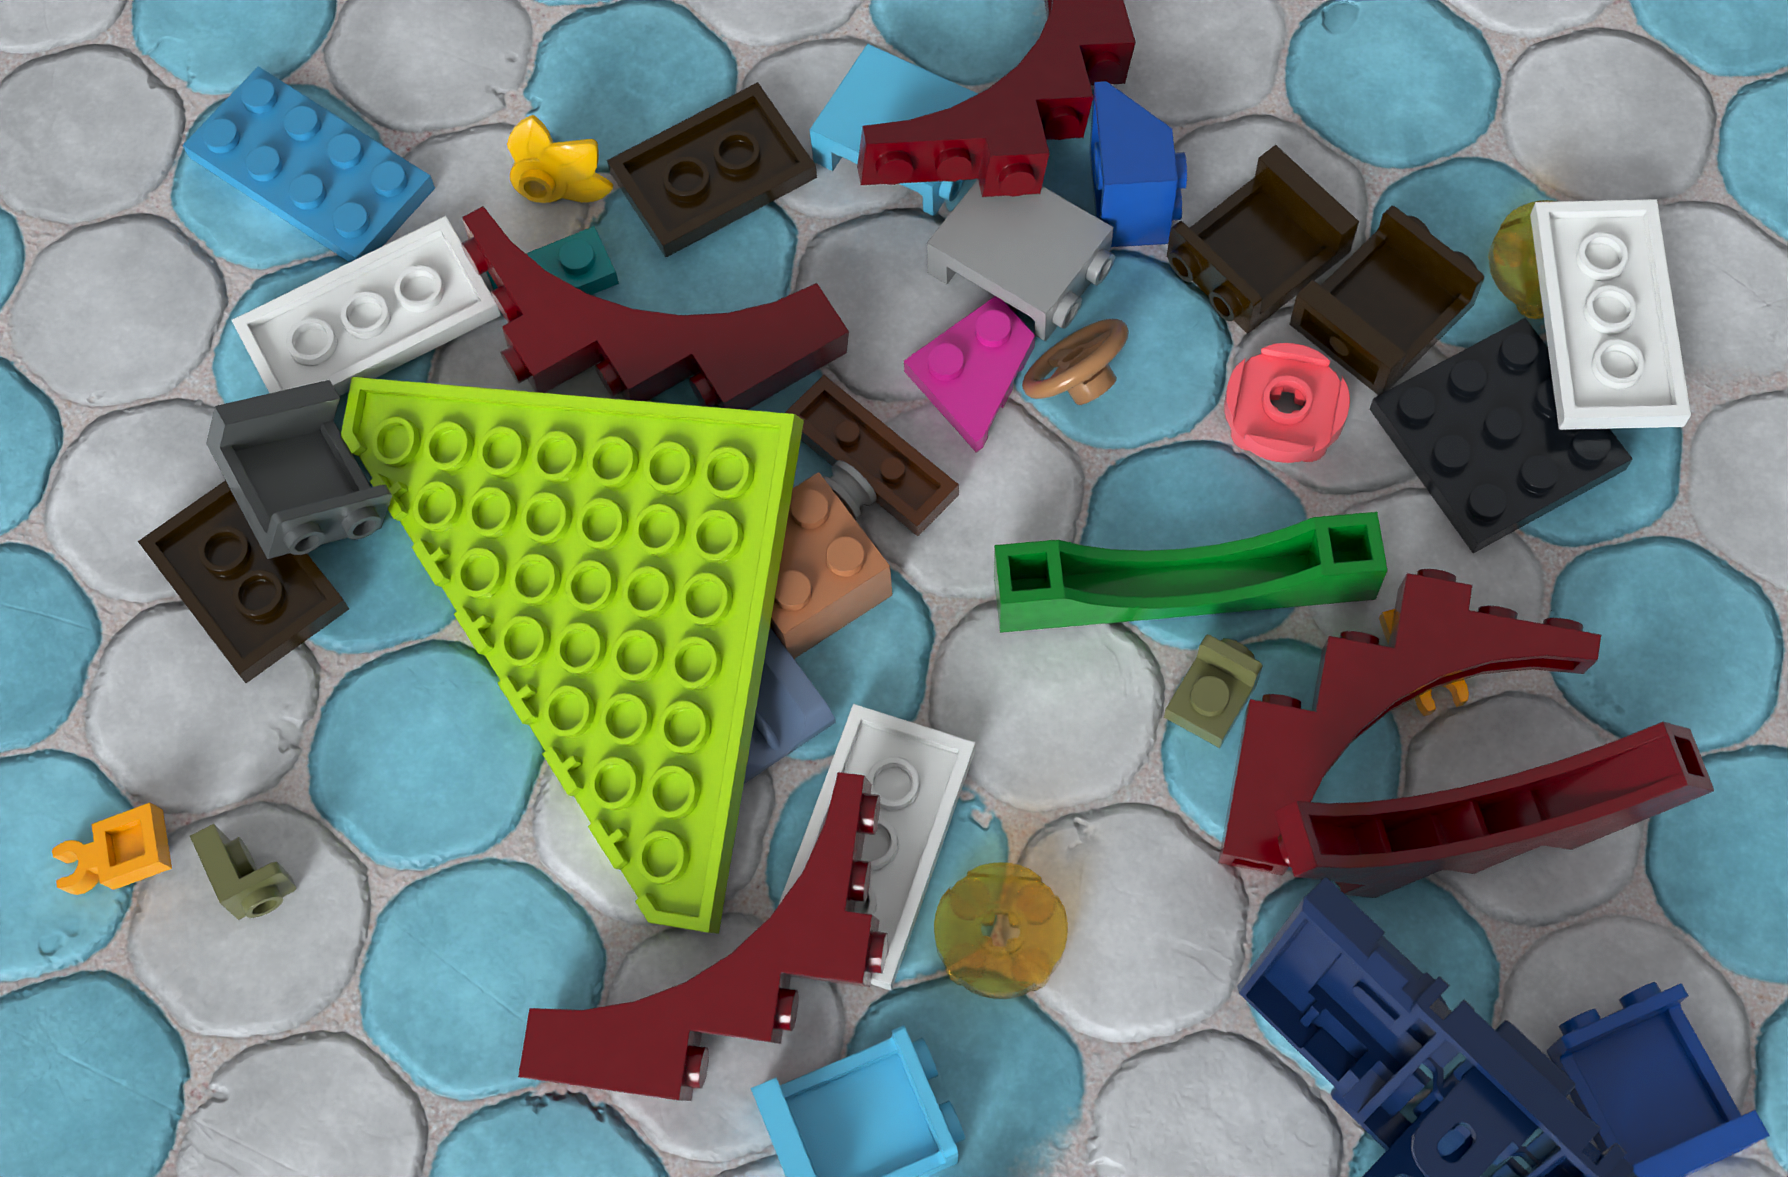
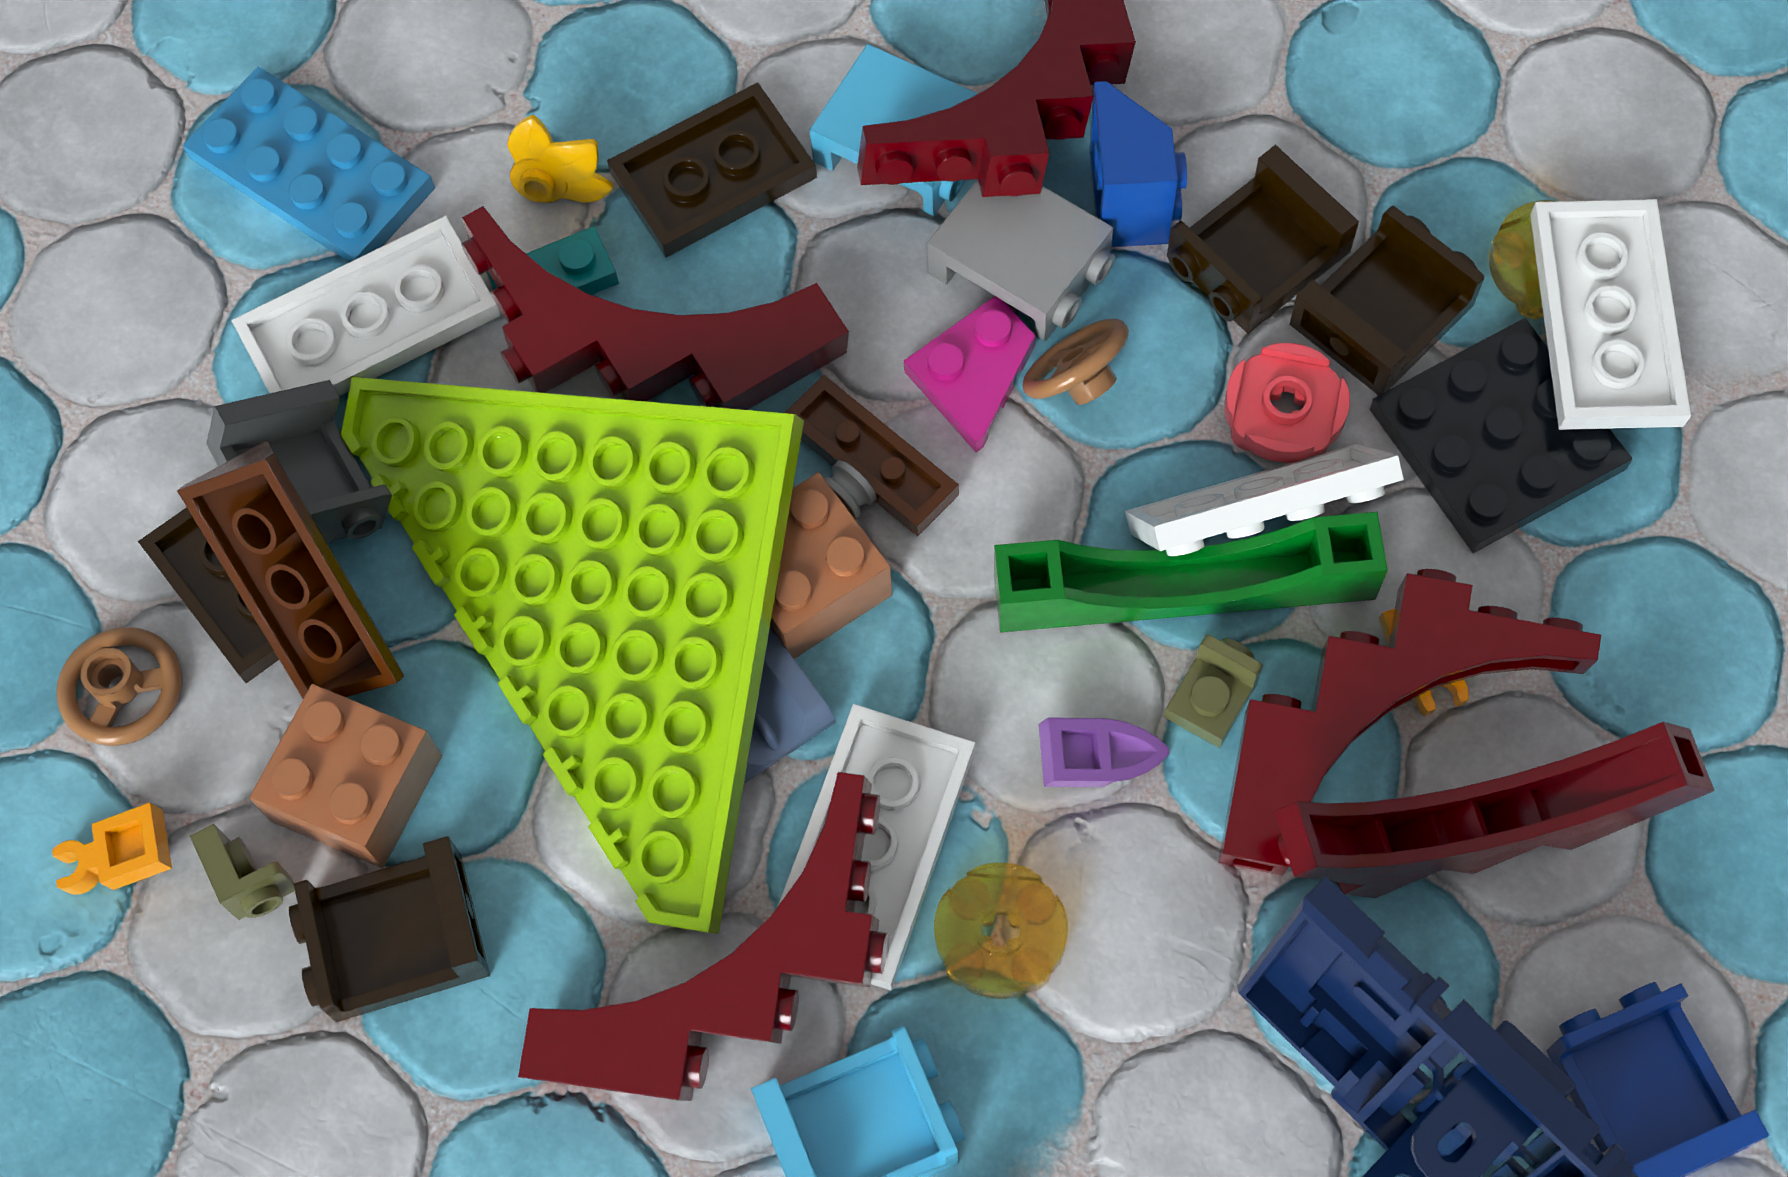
(98, 665): none -> medium nougat piece
(289, 575): none -> reddish brown slope
(346, 775): none -> nougat brick
(389, 934): none -> dark brown panel
(1096, 751): none -> medium lavender plate
(1246, 502): none -> white plate

